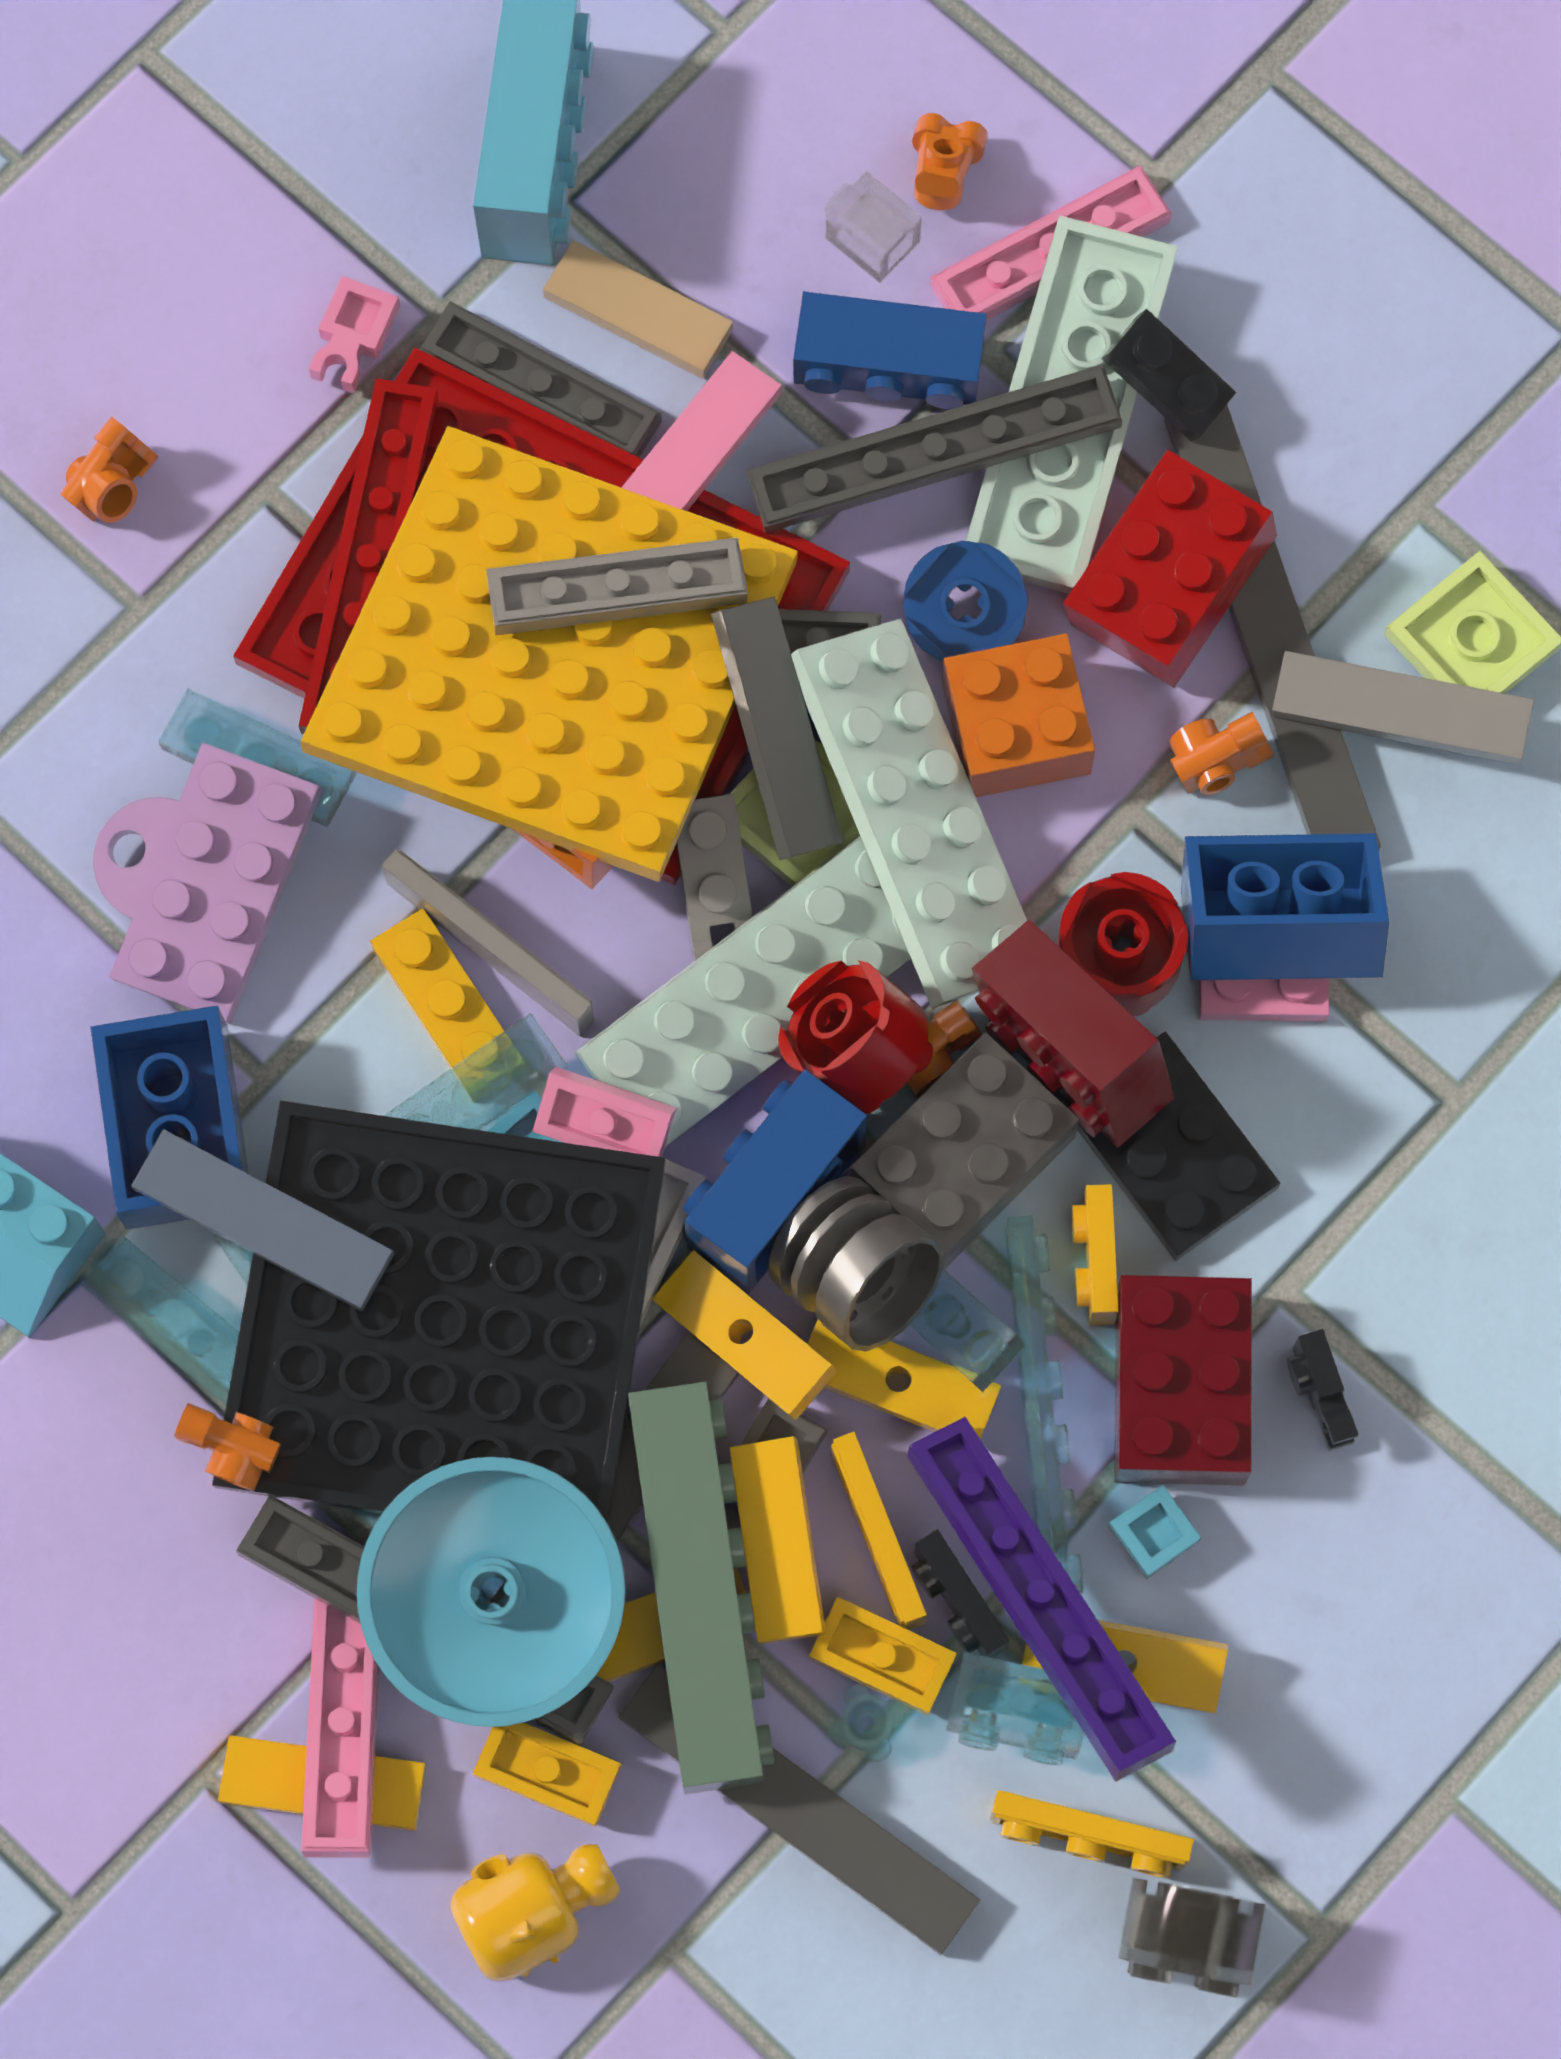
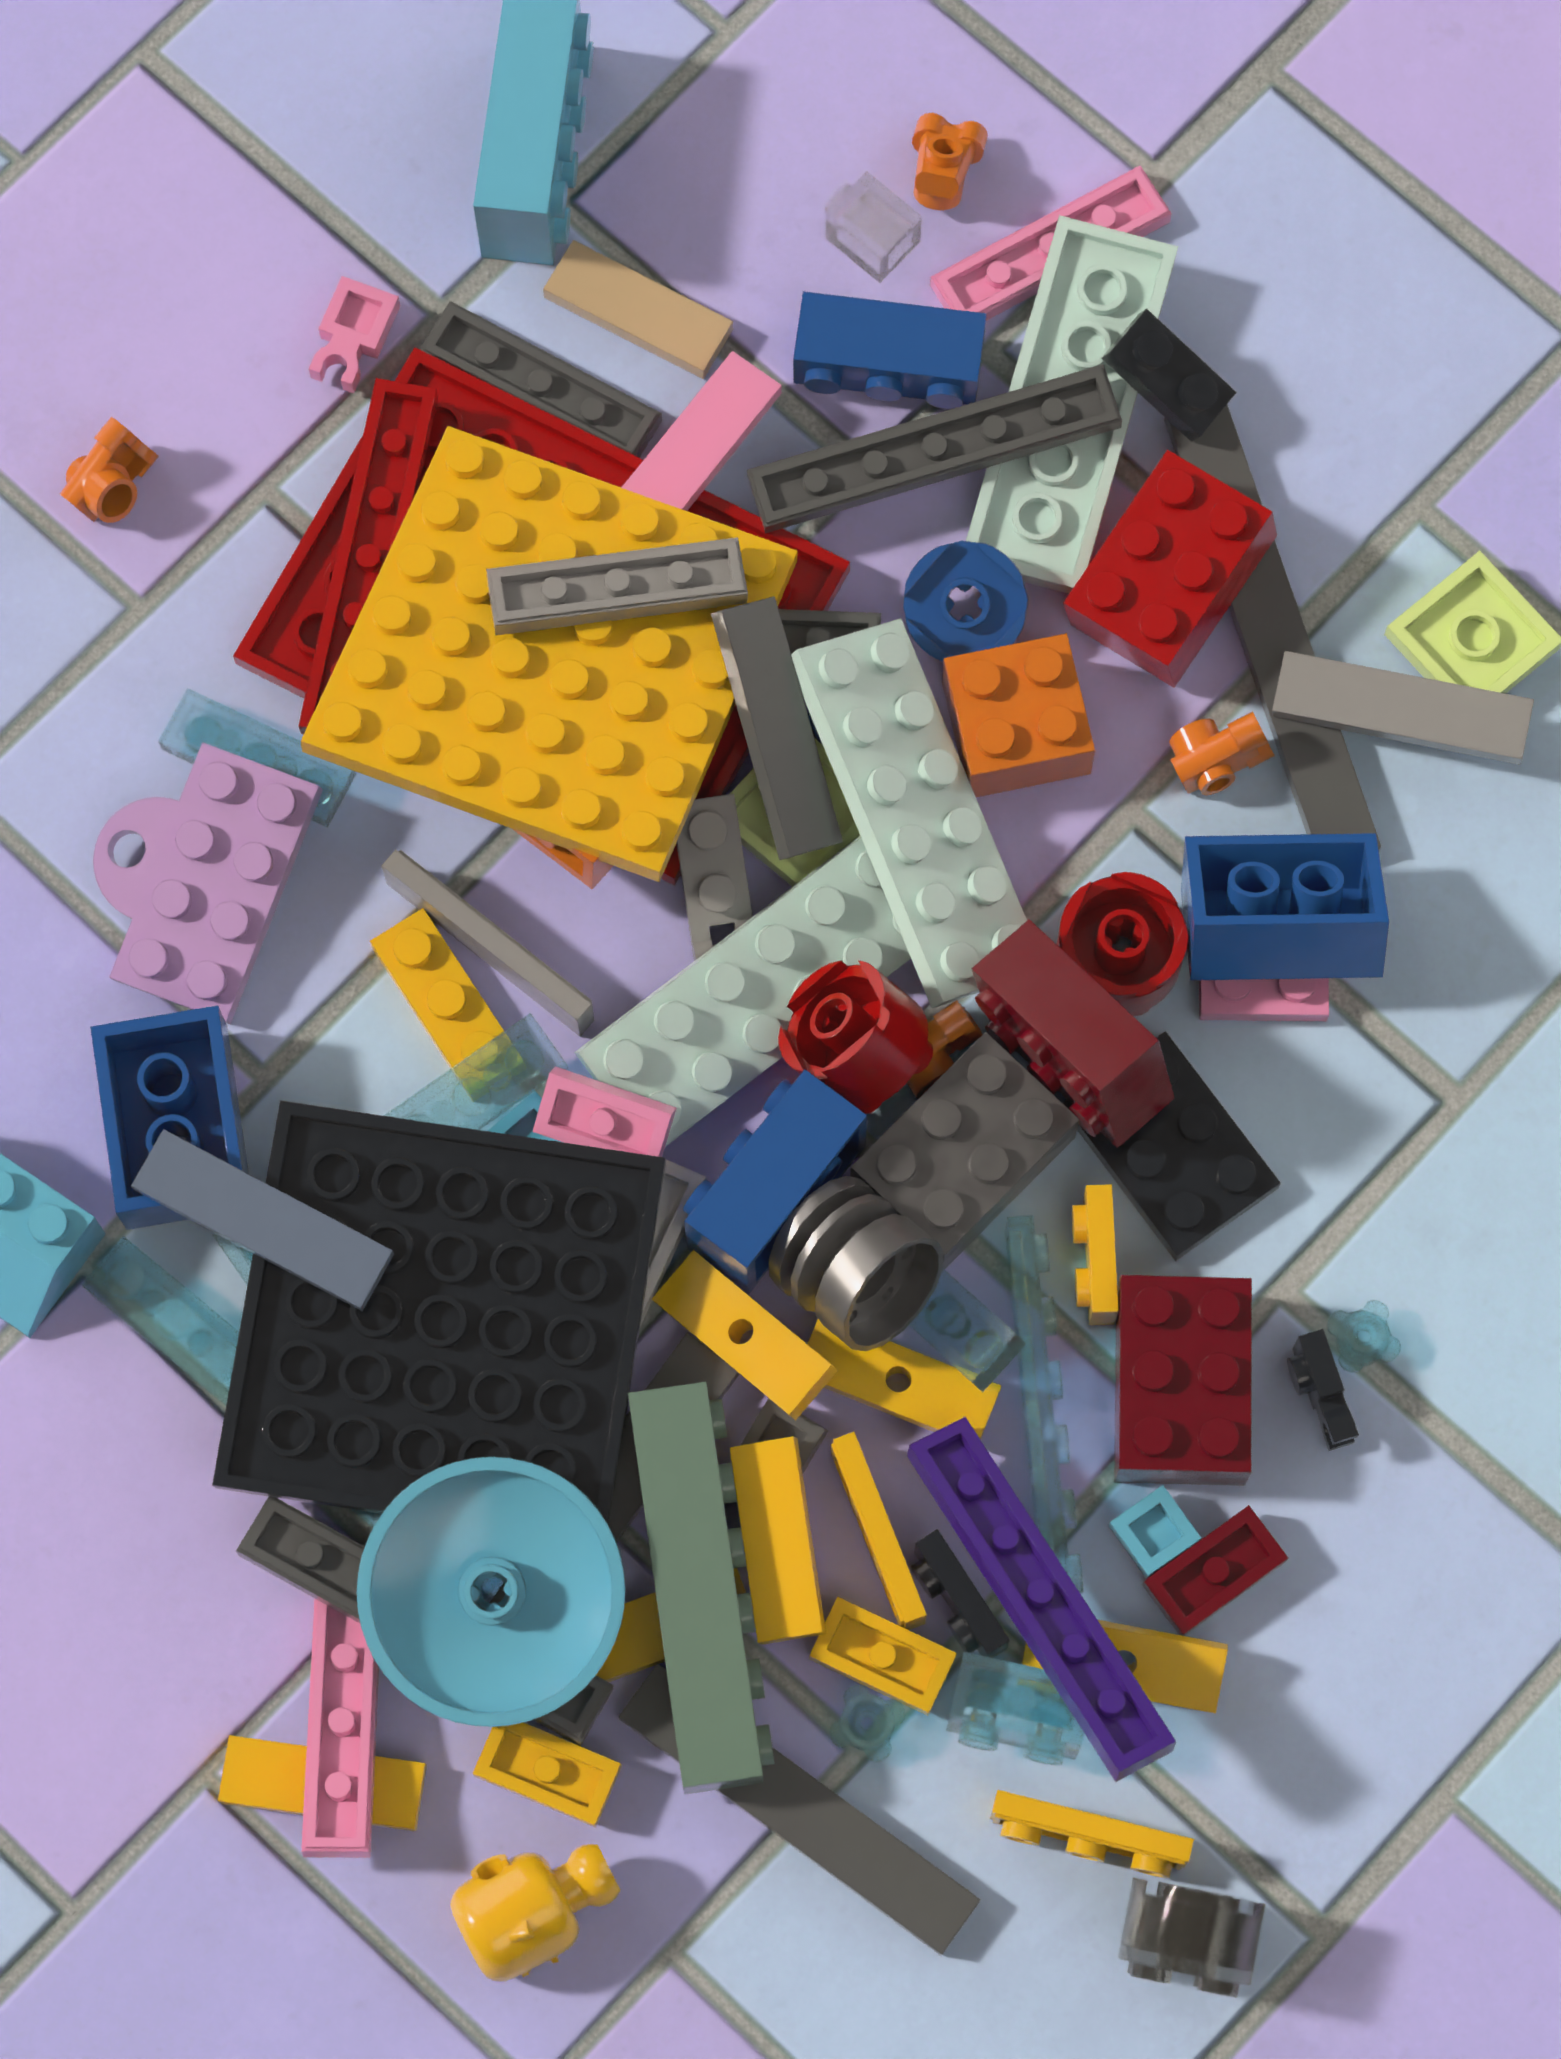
(238, 1448): orange plate -> none
(1215, 1571): none -> dark red plate
(1352, 1351): none -> clear light blue plate

